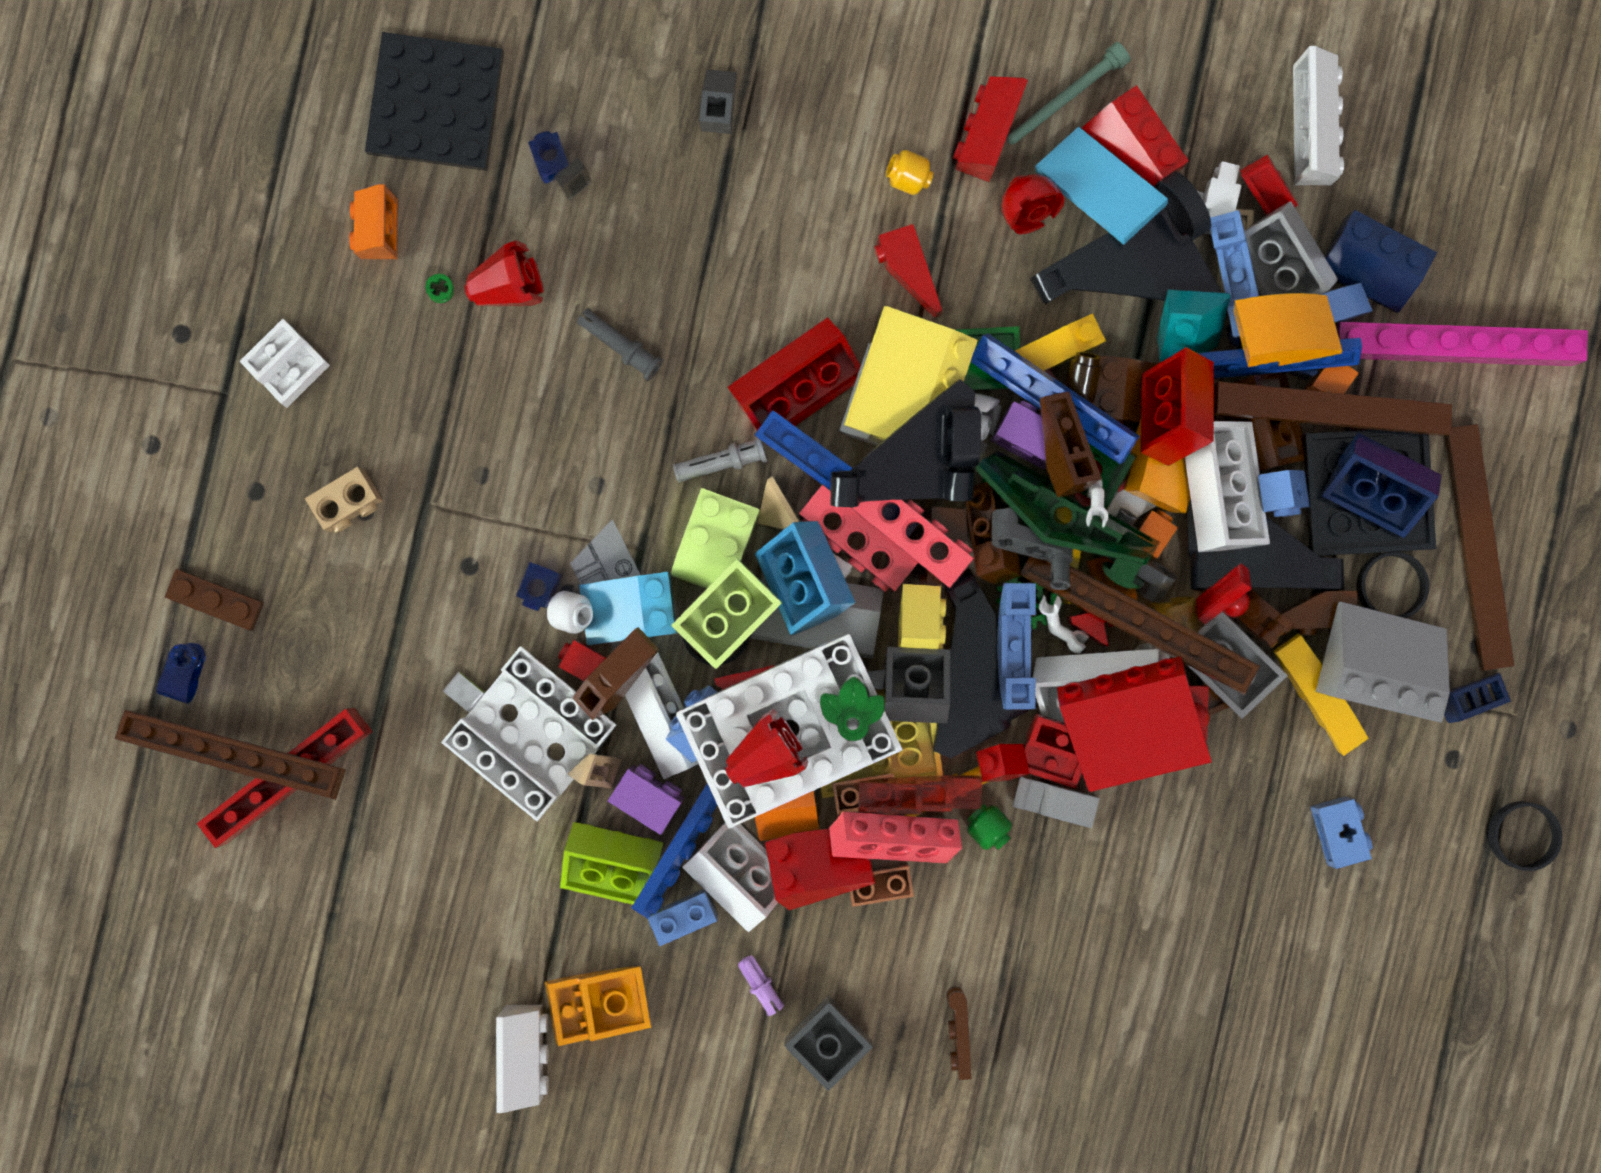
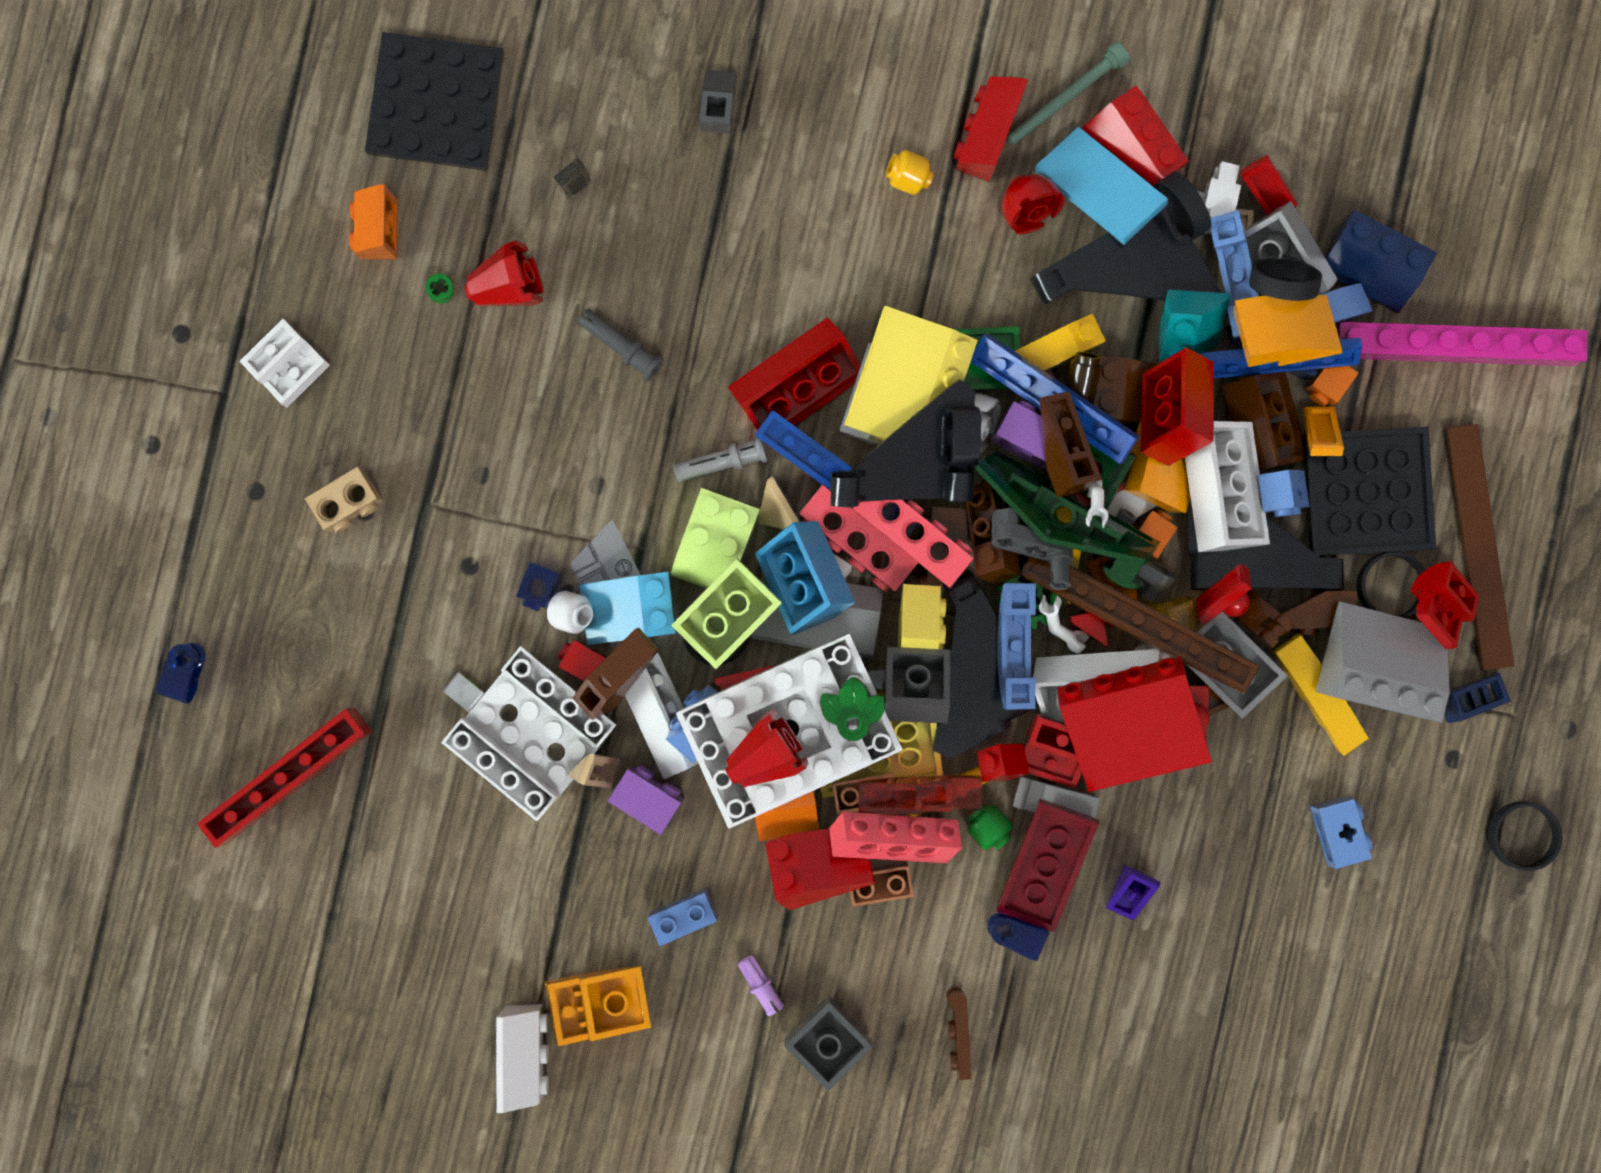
(214, 599): reddish brown plate -> none
(230, 754): reddish brown tile -> none
(542, 143): clear blue brick -> none
(608, 862): lime slope -> none
(680, 848): blue plate -> none
(736, 874): white slope -> none
(906, 263): red slope -> none
(1021, 937): none -> clear blue piece
(1047, 865): none -> dark red plate
(1131, 892): none -> dark purple slope
(1304, 287): none -> black tyre
(1317, 118): white slope -> none
(1322, 431): none -> light orange tile
(1332, 409): reddish brown tile -> none
(1382, 485): dark blue slope -> none
(1444, 602): none -> red brick

